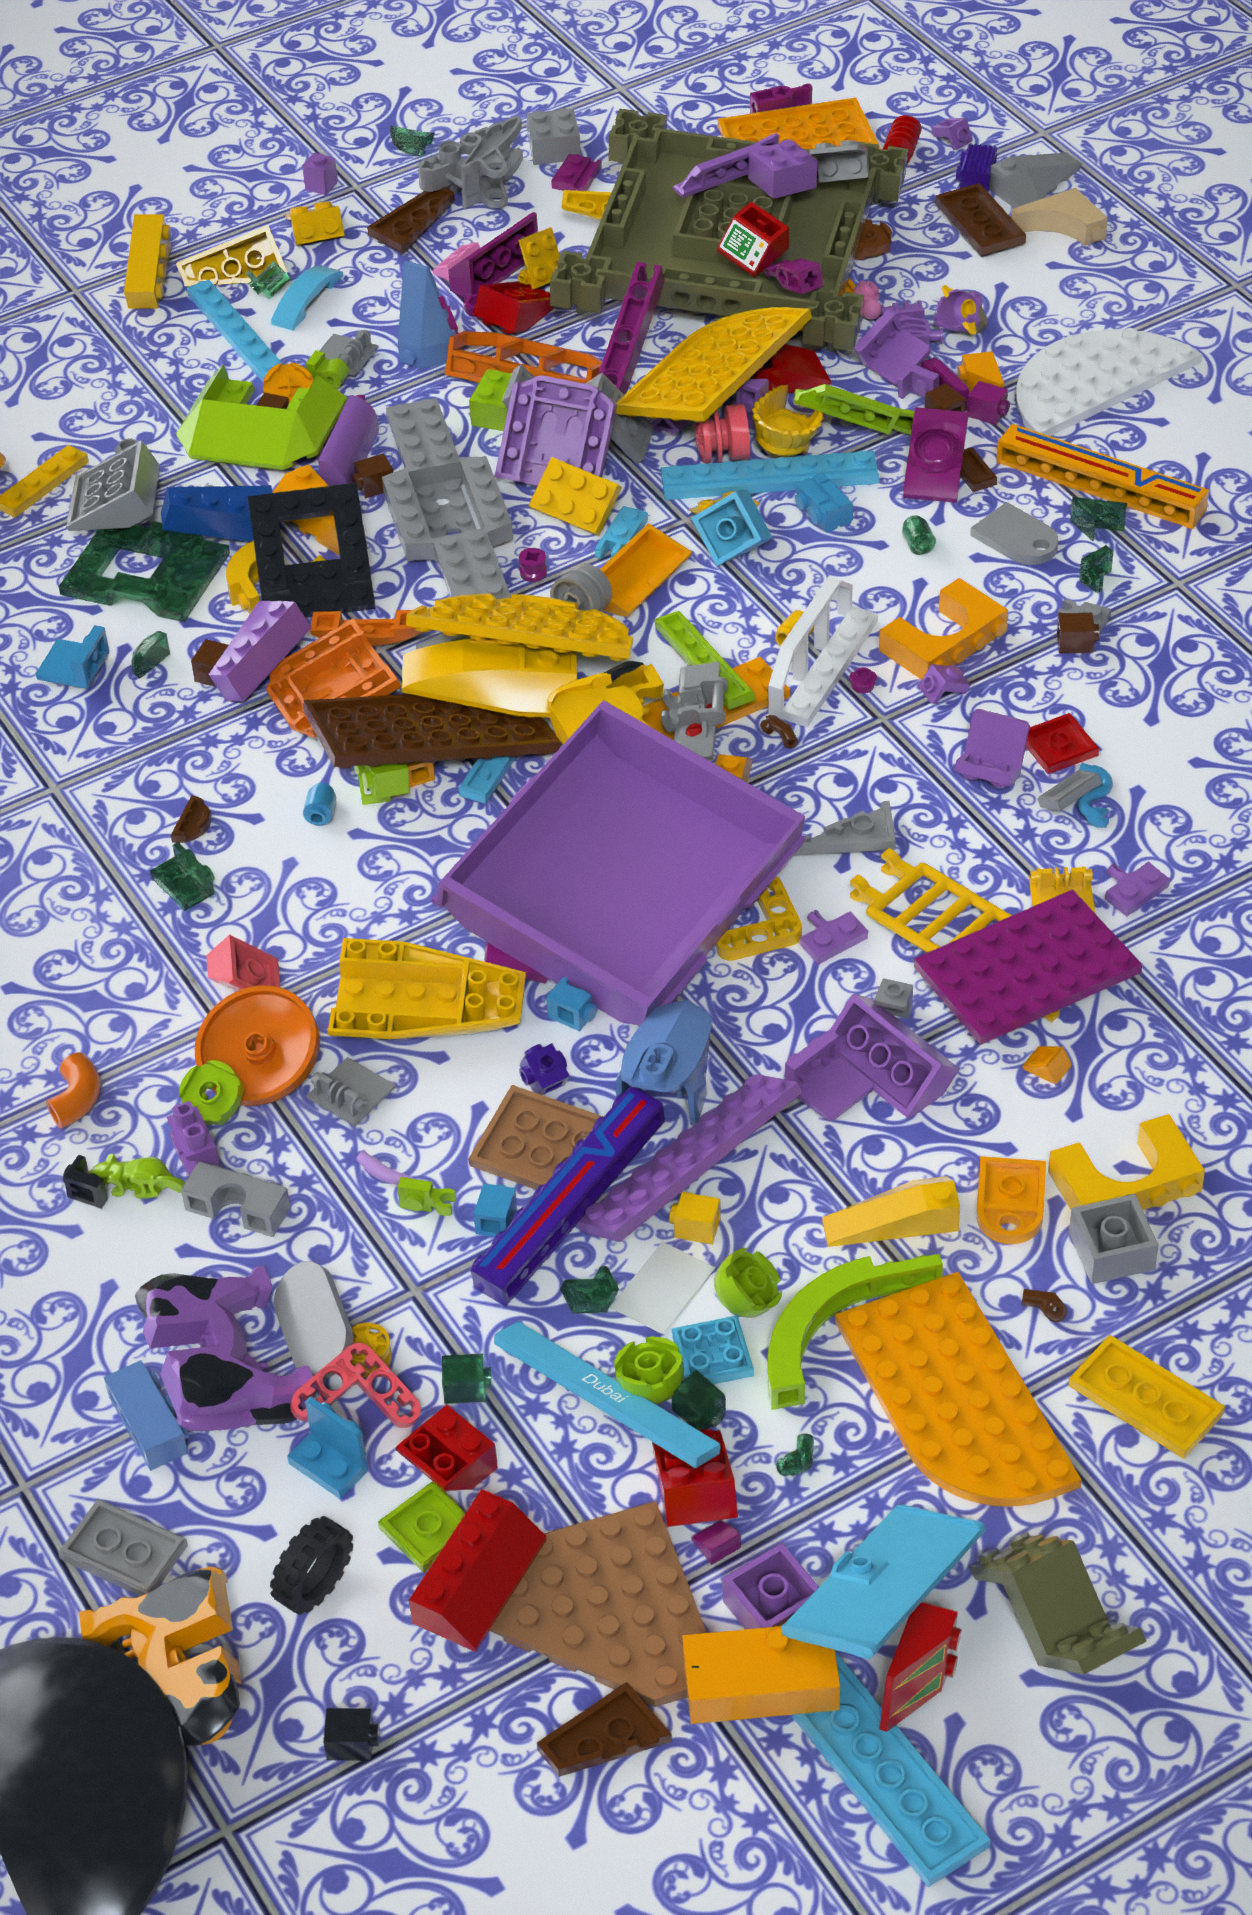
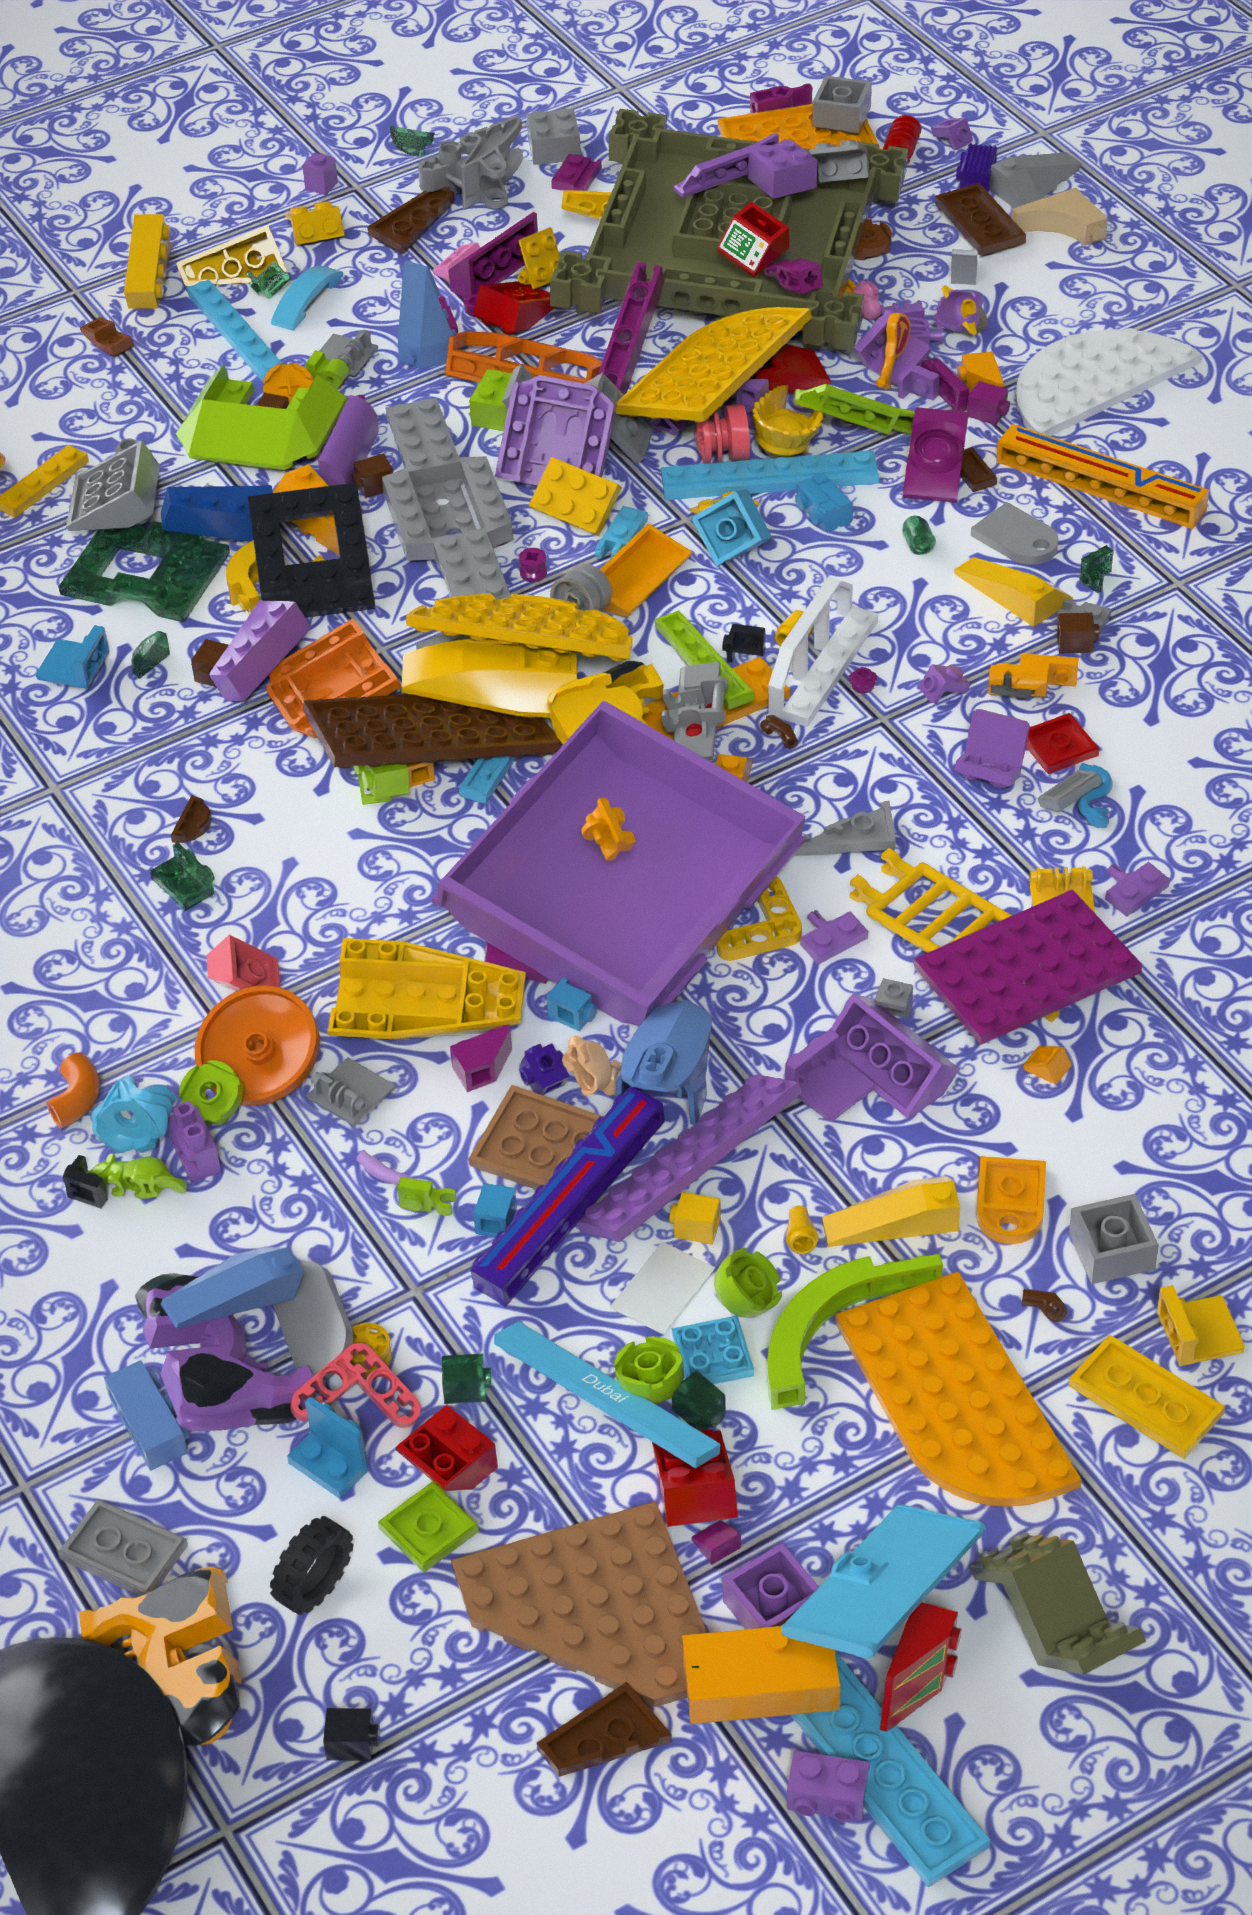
(106, 337): none -> dark orange slope
(144, 1128): none -> medium azure piece
(213, 1187): light grey arch -> none
(236, 1286): none -> medium blue wedge
(319, 804): dark azure brick -> none
(376, 630): orange slope -> none
(476, 1571): red slope -> none
(481, 1058): none -> magenta slope
(591, 1066): none -> light nougat animal
(591, 1294): clear green bracket -> none
(605, 828): none -> light orange hips
(744, 640): none -> black bracket
(798, 1460): clear green arm -> none
(801, 1233): none -> yellow cone
(827, 1786): none -> medium lavender bracket
(842, 104): none -> light grey brick
(897, 336): none -> light orange piece
(945, 399): reddish brown brick -> none
(964, 266): none -> light grey slope
(965, 605): light orange arch -> none
(1015, 590): none -> yellow wedge
(1032, 675): none -> light orange plate
(1094, 514): clear green slope -> none
(1174, 1173): yellow arch -> none
(1198, 1328): none -> yellow bracket

